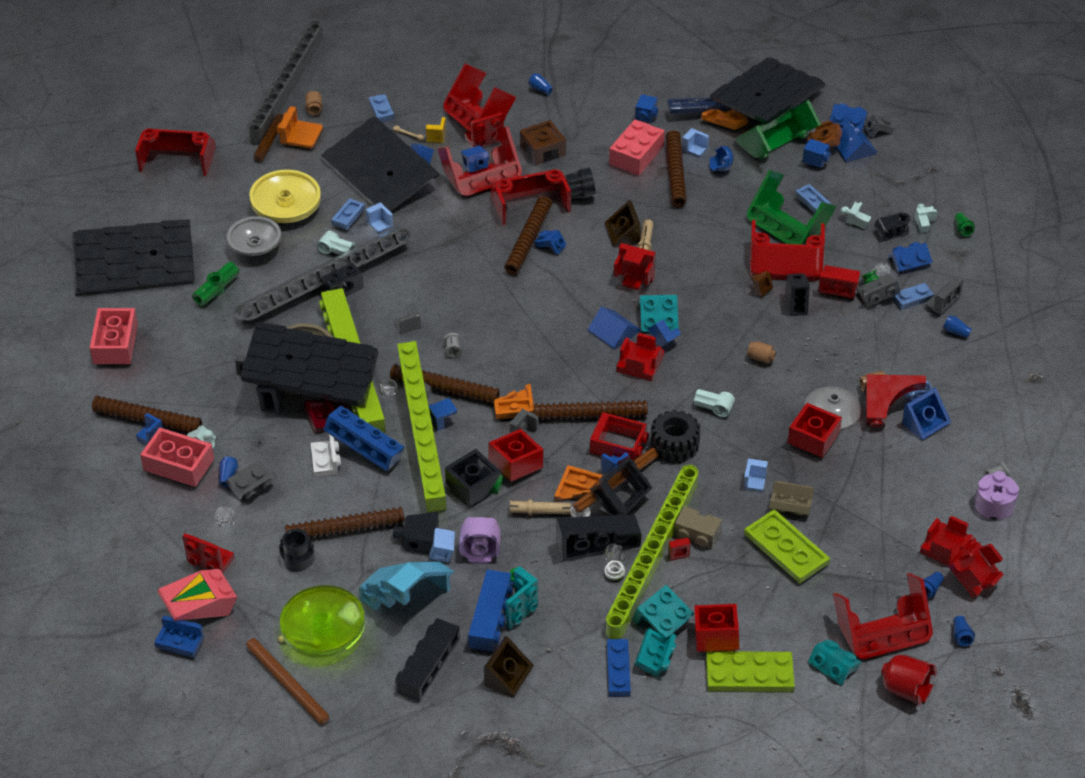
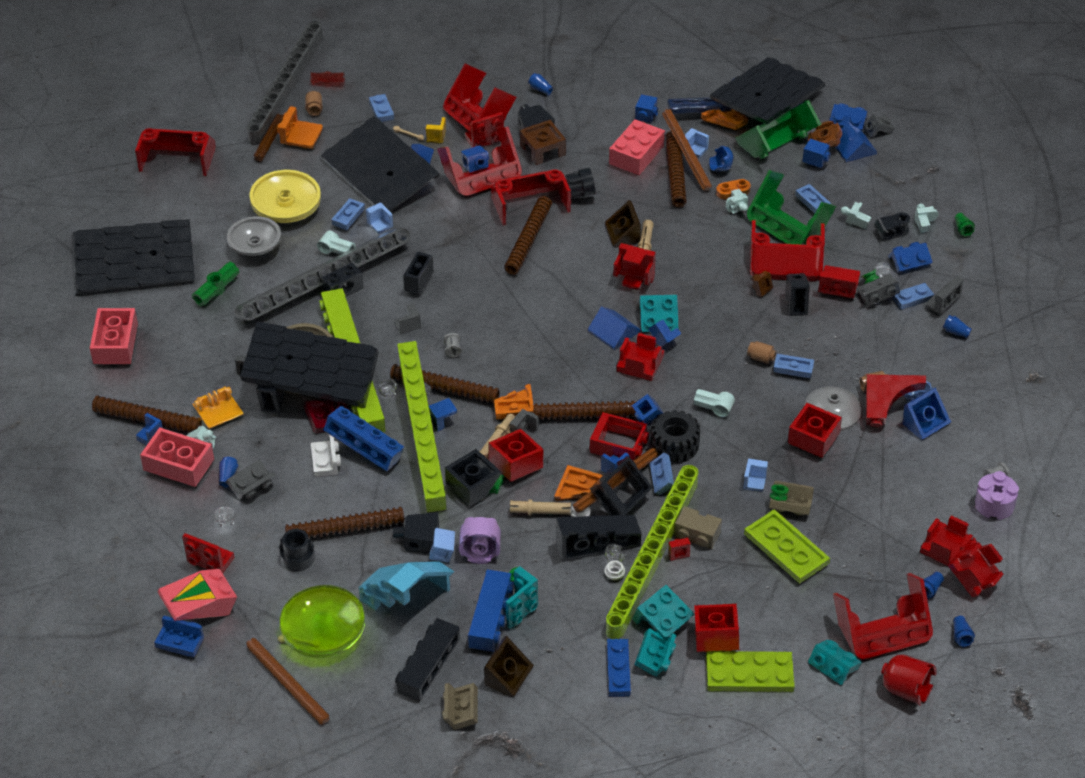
(217, 408): none -> light orange hinge
(327, 77): none -> clear red pin
(418, 273): none -> black brick
(460, 705): none -> dark tan bracket
(500, 430): none -> tan pin
(532, 115): none -> black torso
(551, 239): blue bracket -> none
(647, 409): none -> blue brick
(661, 474): none -> medium blue plate
(687, 150): none -> dark orange axle
(724, 189): none -> orange plate
(737, 202): none -> light aqua piece
(779, 492): none -> green bush
(793, 366): none -> medium blue plate

